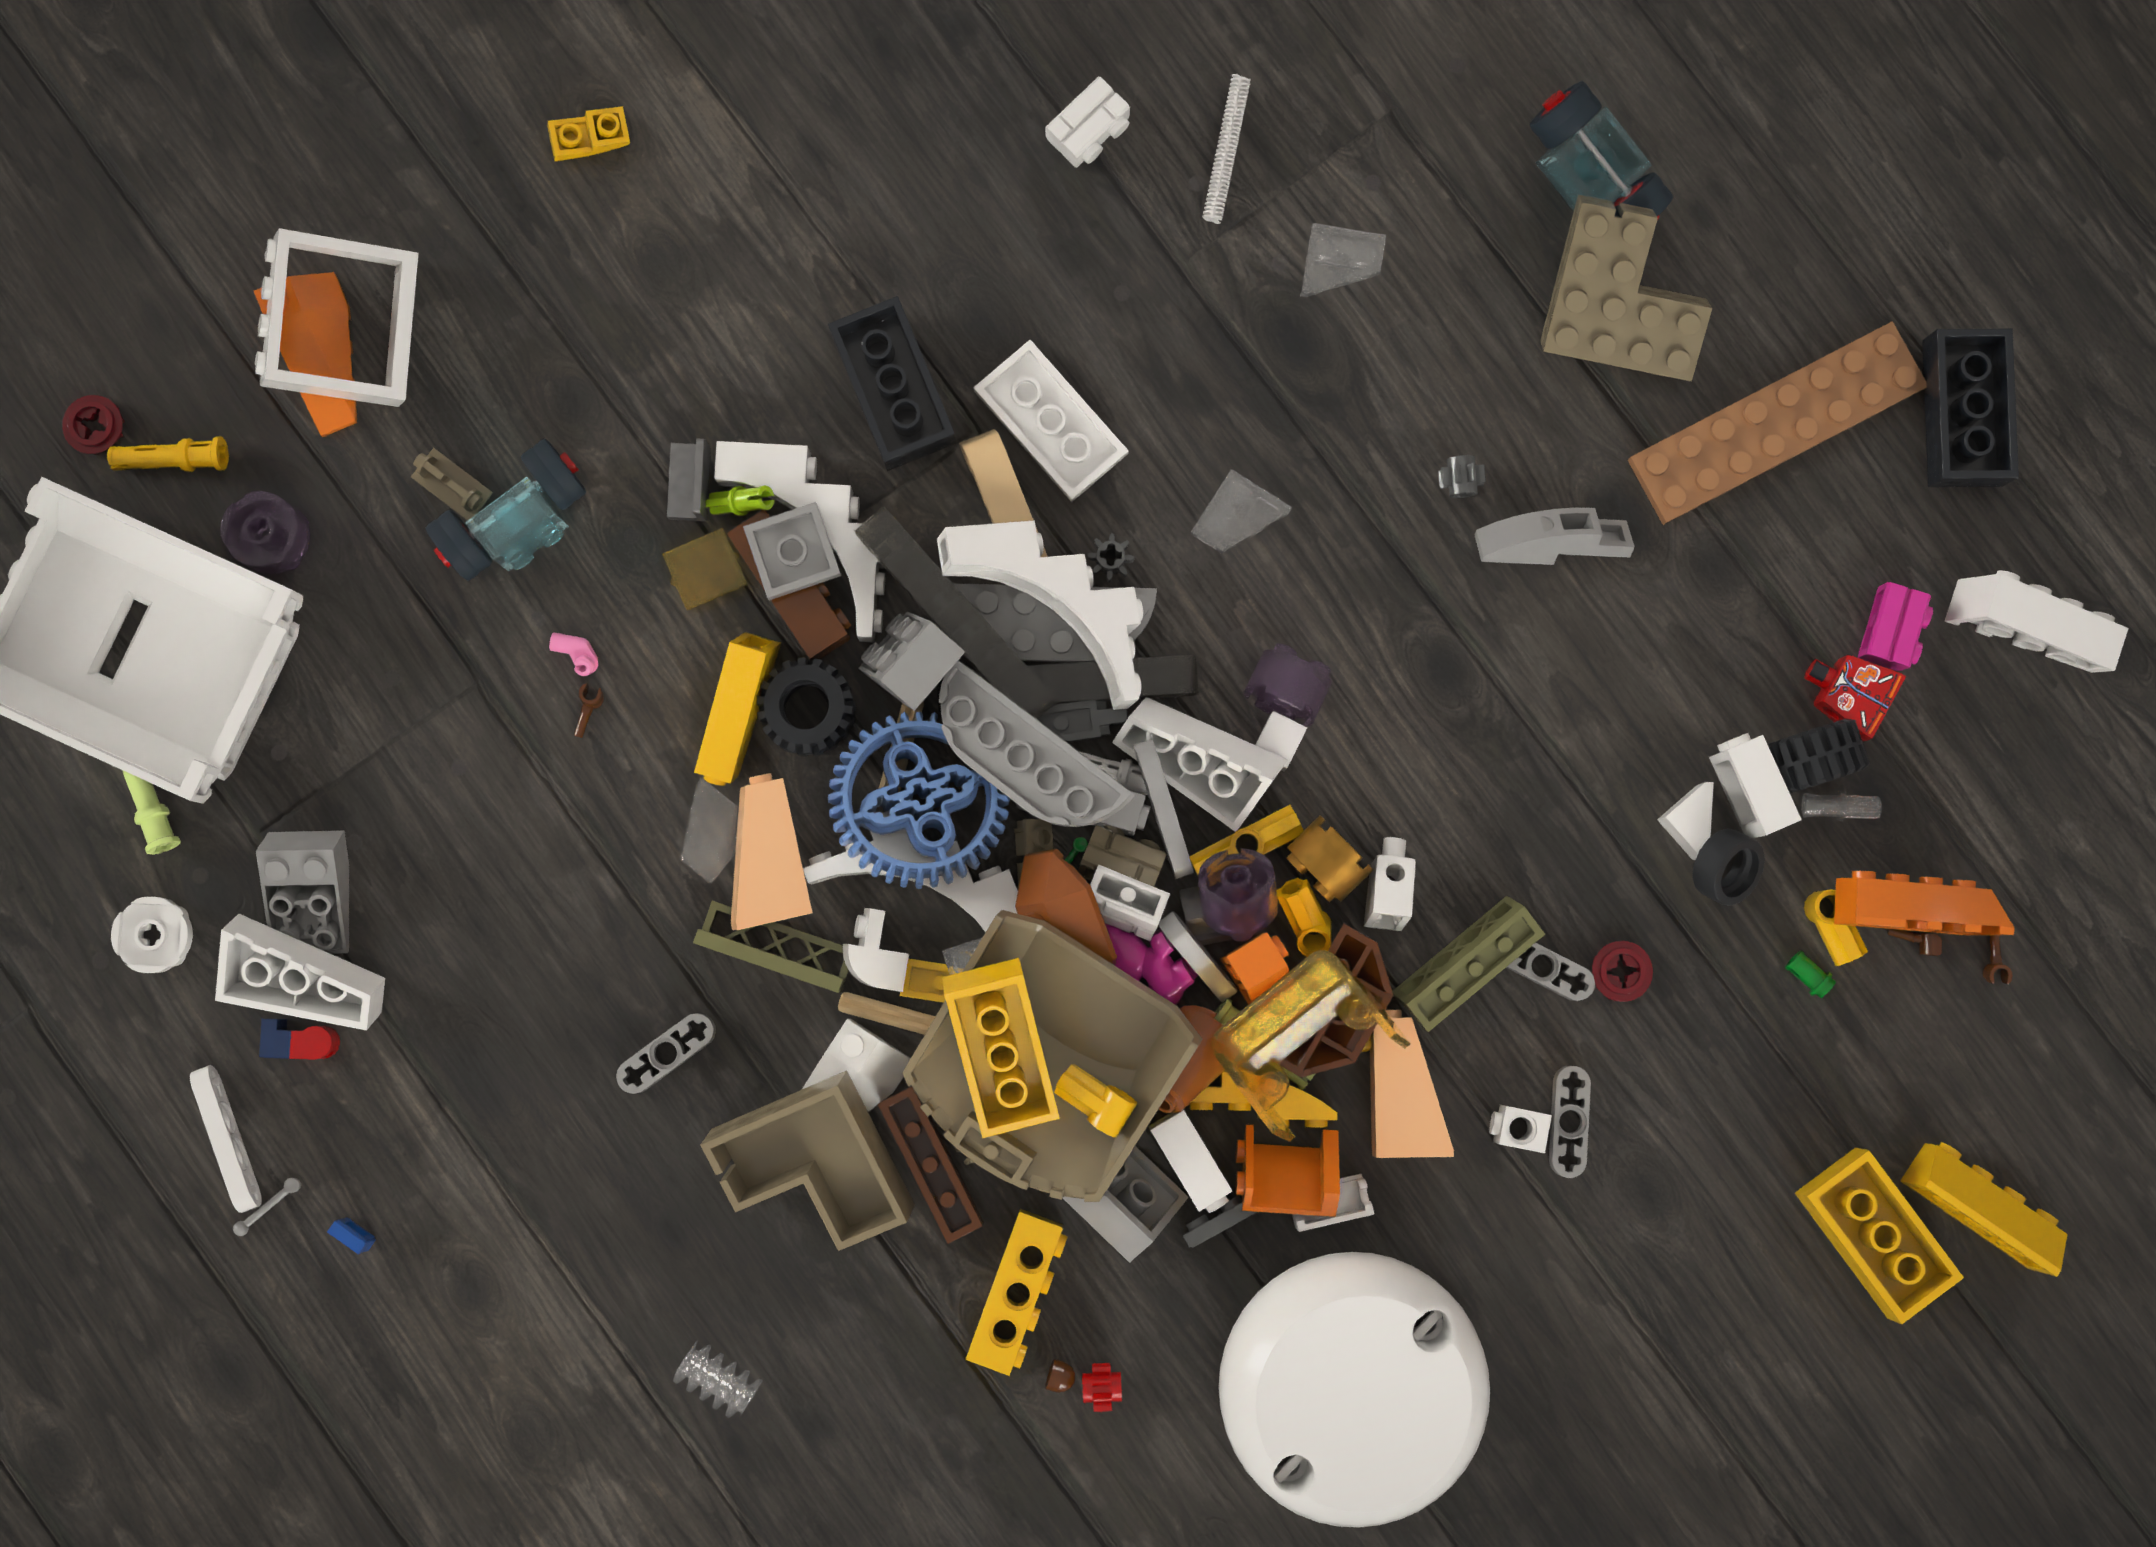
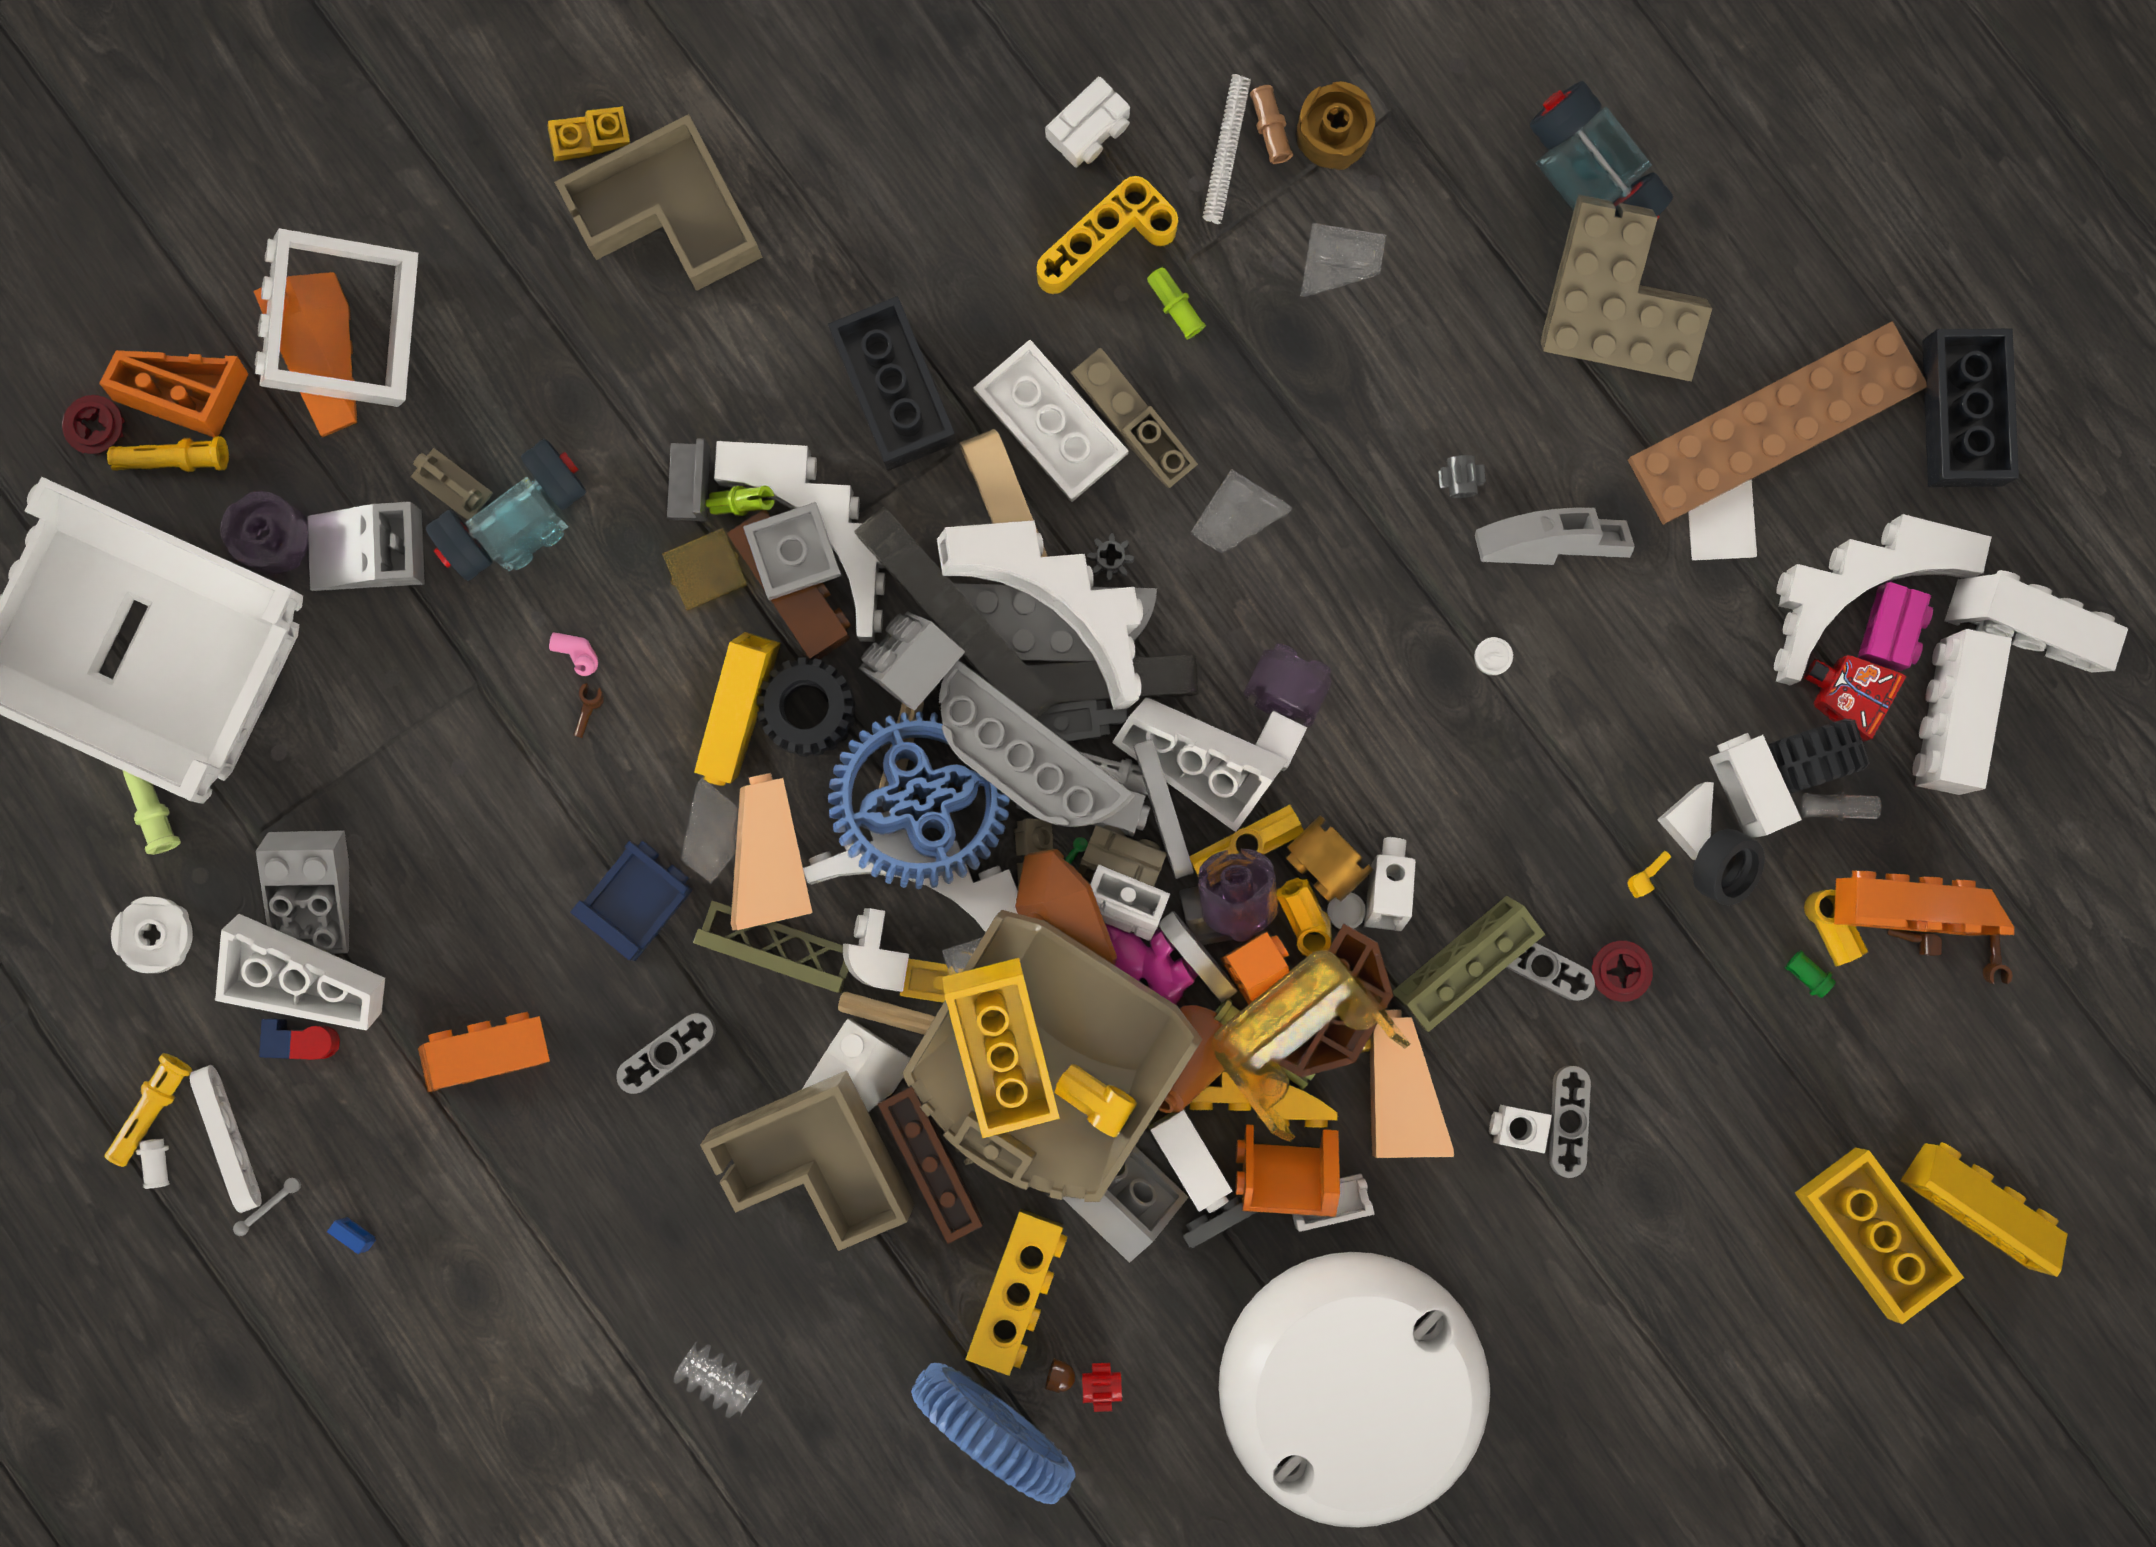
(153, 1163): none -> white pin
(155, 1095): none -> yellow pin
(177, 388): none -> orange wedge
(366, 547): none -> light grey slope
(483, 1051): none -> orange wedge
(633, 900): none -> dark blue panel
(665, 184): none -> dark tan piece
(993, 1433): none -> medium blue gear
(1102, 239): none -> yellow beam
(1133, 419): none -> dark tan slope
(1175, 302): none -> lime axle
(1271, 124): none -> medium nougat pin
(1331, 146): none -> pearl gold brick
(1348, 911): none -> white piece
(1493, 656): none -> white piece
(1640, 883): none -> yellow hand
(1724, 526): none -> white sticker
(1818, 596): none -> white arch
(1962, 712): none -> white brick

